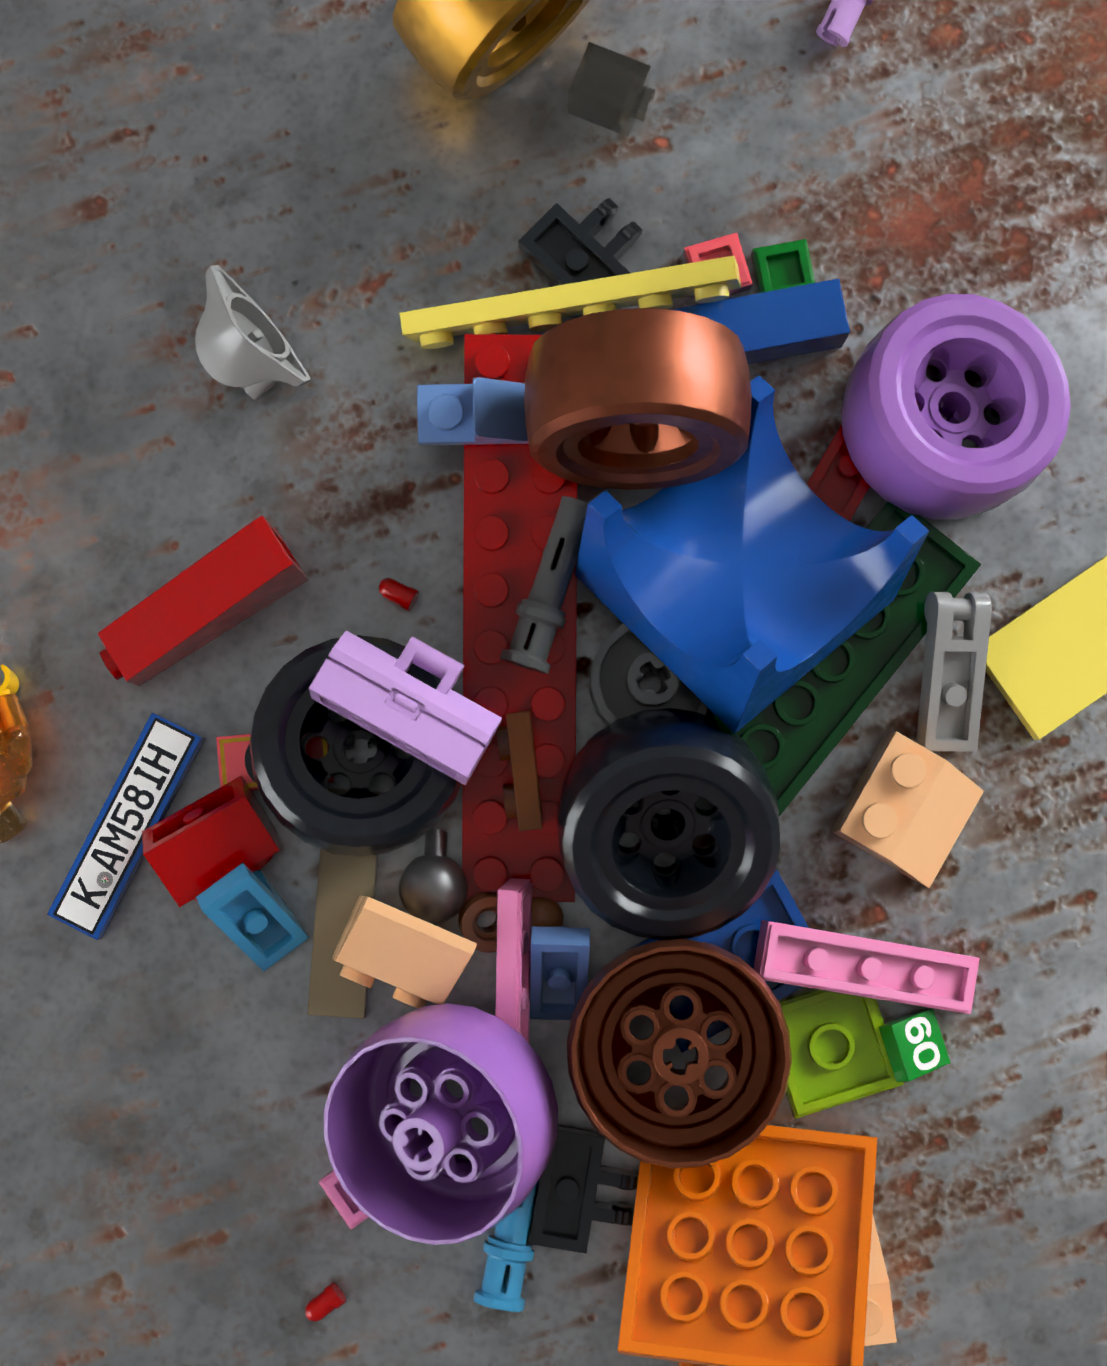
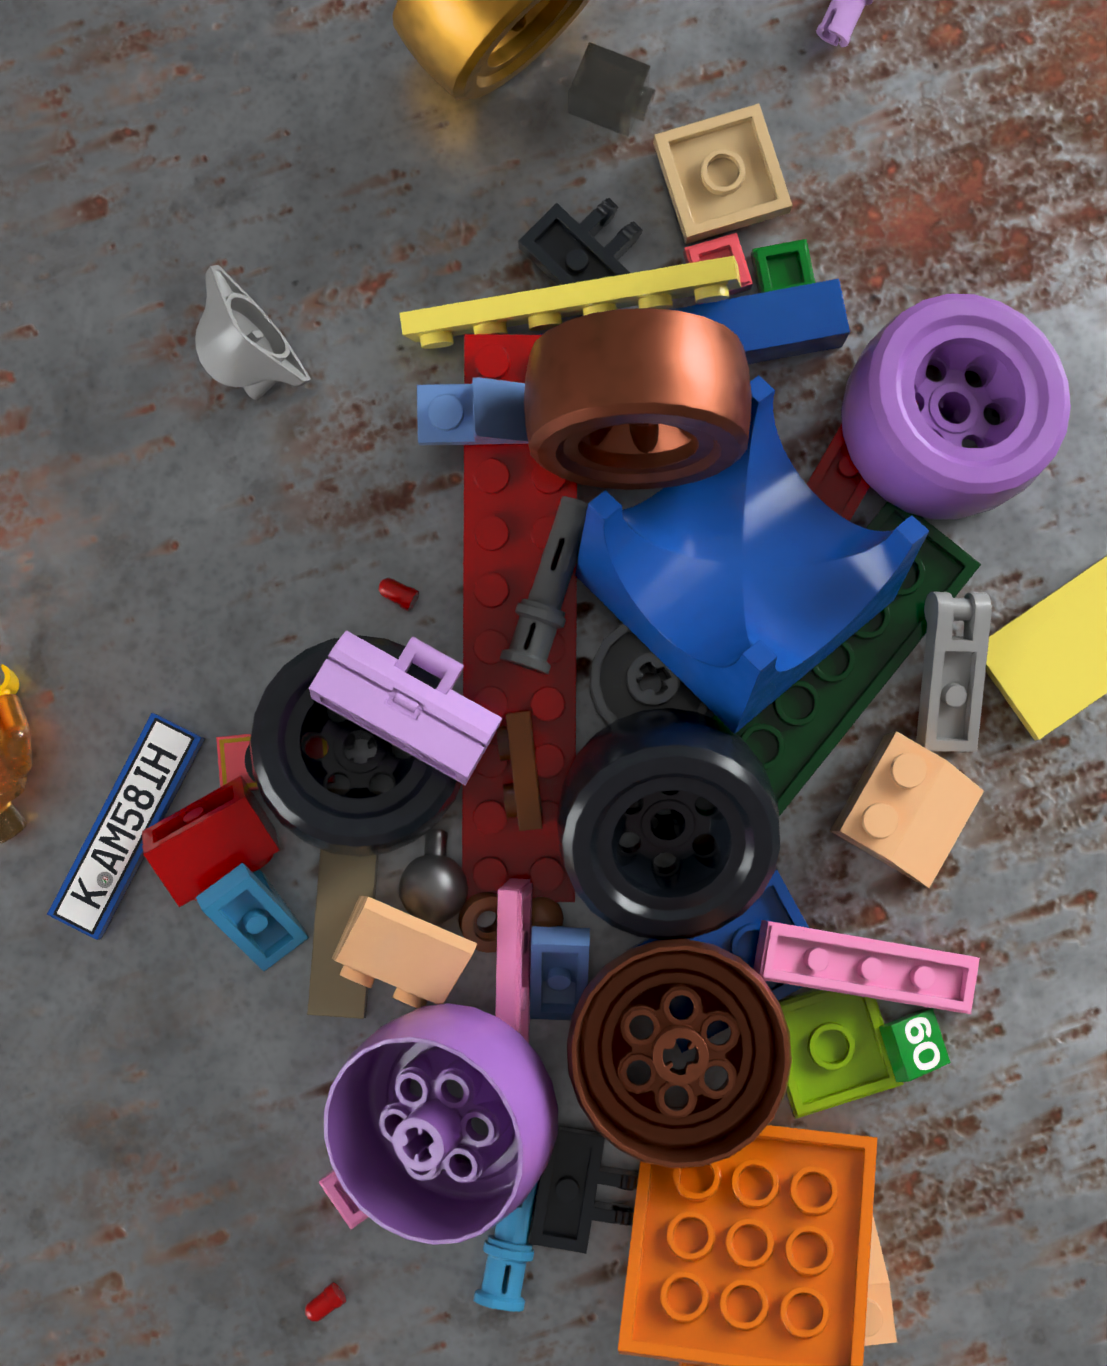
(201, 603): red slope -> none
(722, 173): none -> tan plate

